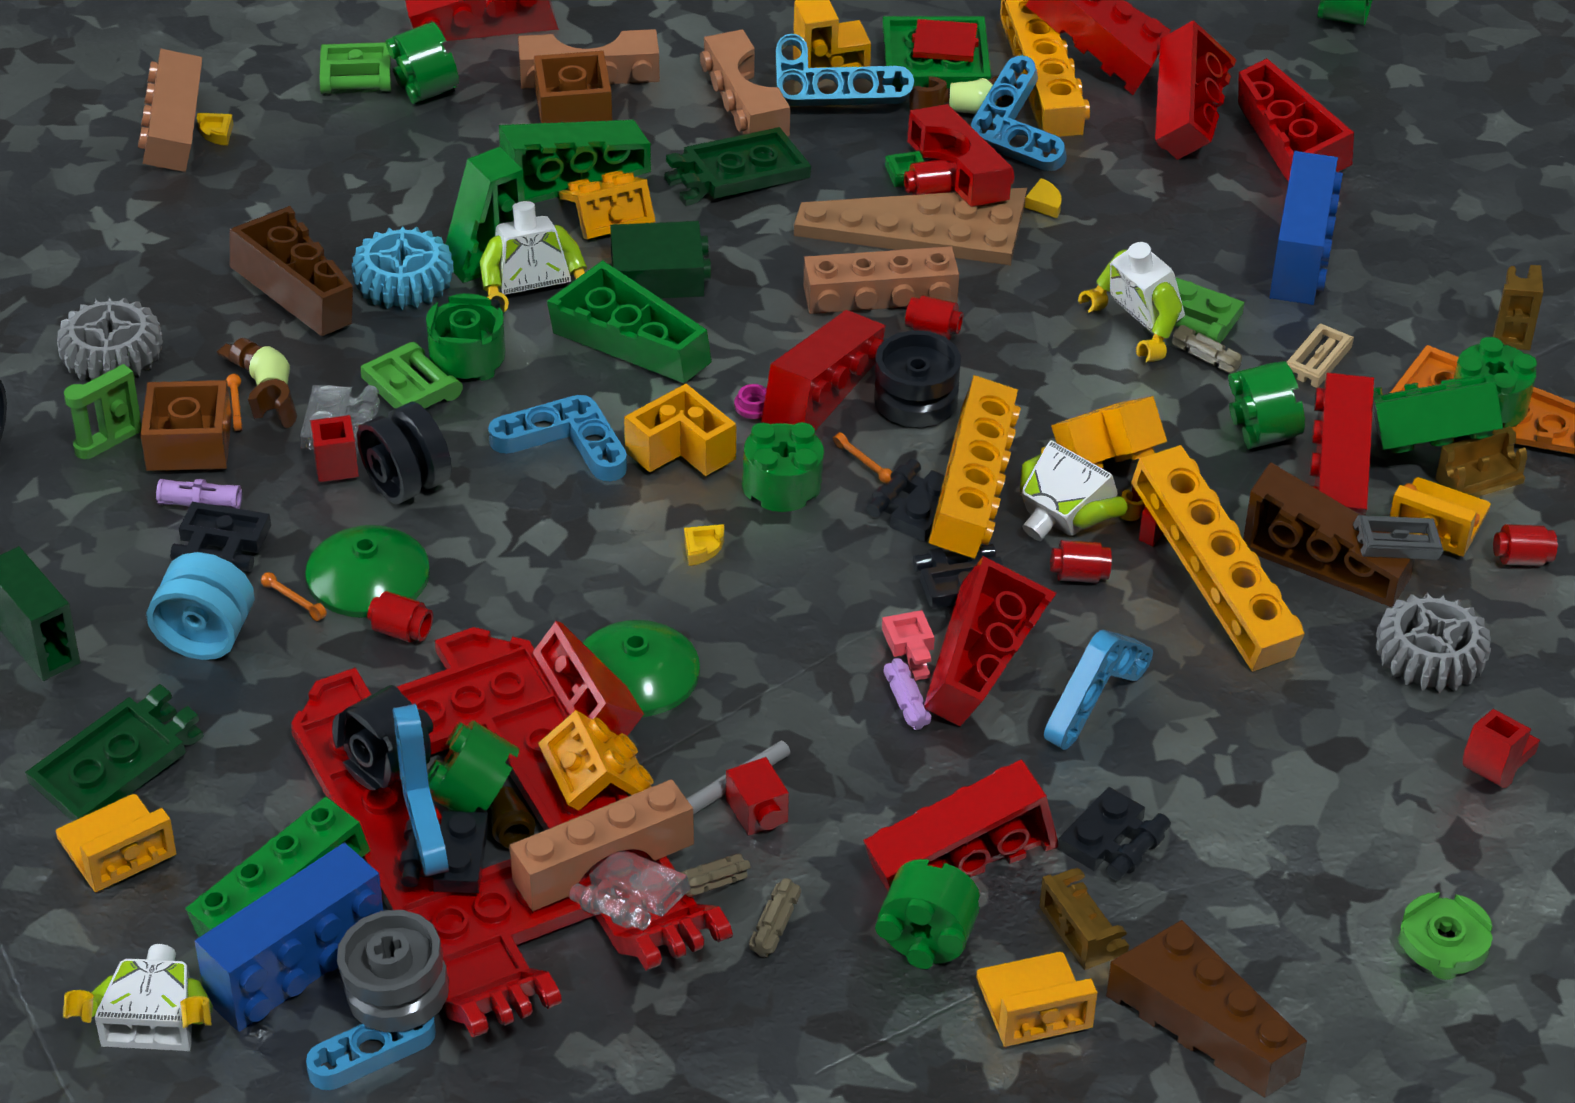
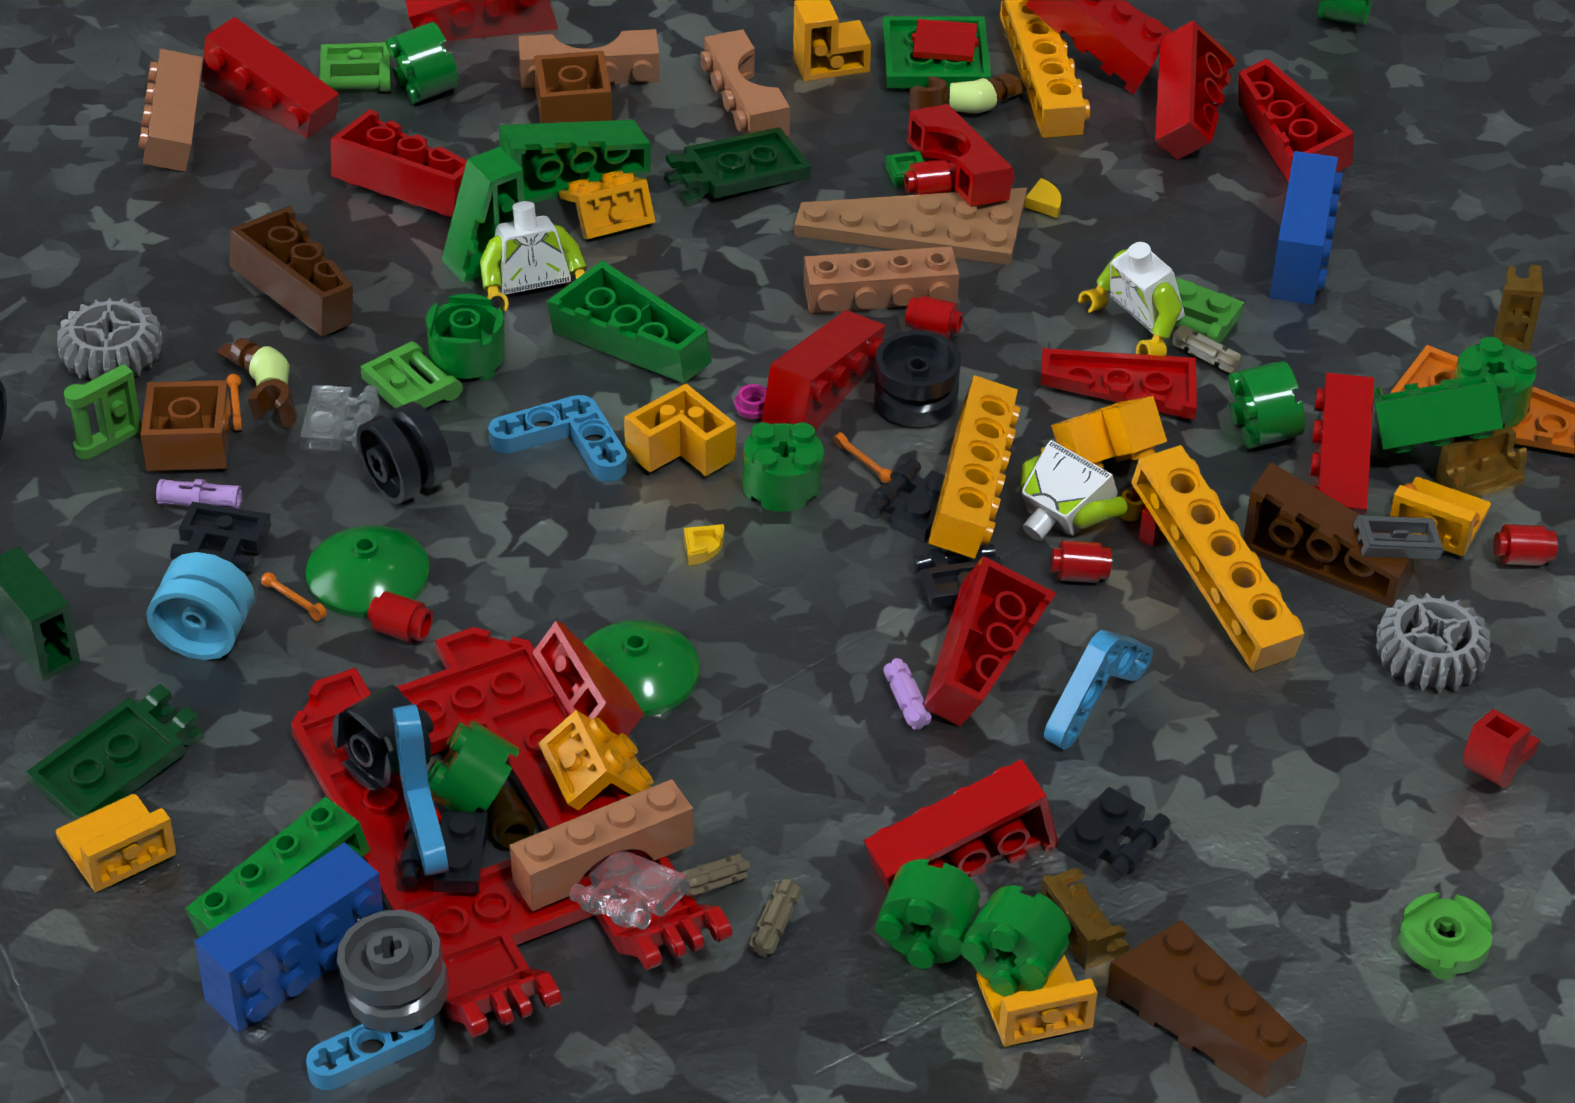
(144, 1003): white torso -> none
(215, 127): yellow tile -> none
(265, 79): none -> red wedge
(334, 448): red brick -> none
(396, 164): none -> red wedge
(402, 267): medium azure gear -> none
(663, 257): dark green brick -> none
(718, 788): light grey bar -> none
(757, 796): red brick -> none
(843, 78): medium azure beam -> none
(910, 636): coral plate -> none
(1007, 127): dark azure beam -> none
(1017, 940): none -> green brick
(1124, 377): none -> red wing
(1309, 370): tan tile -> none

